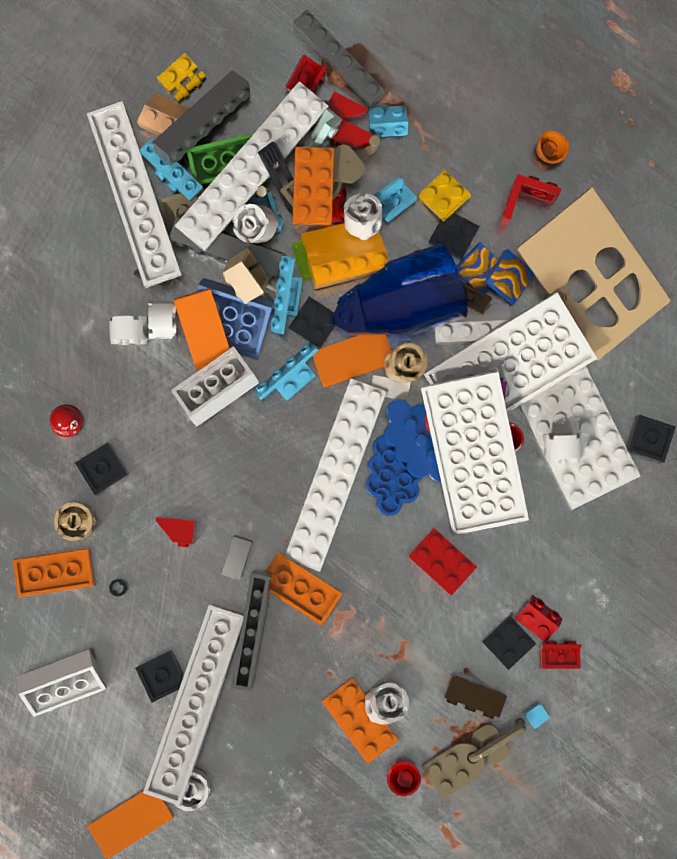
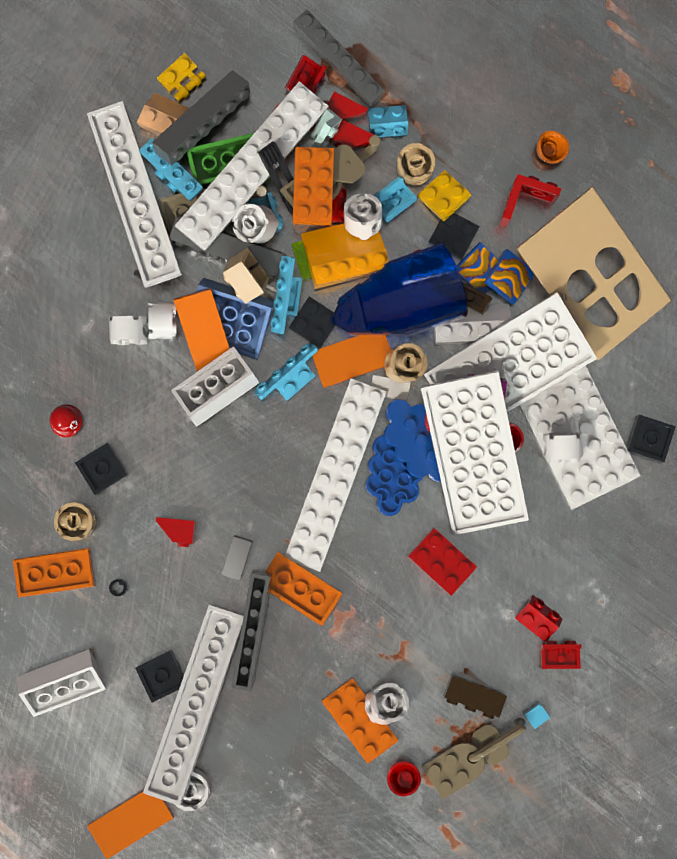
(415, 164): none -> tan brick
(509, 642): black plate -> none

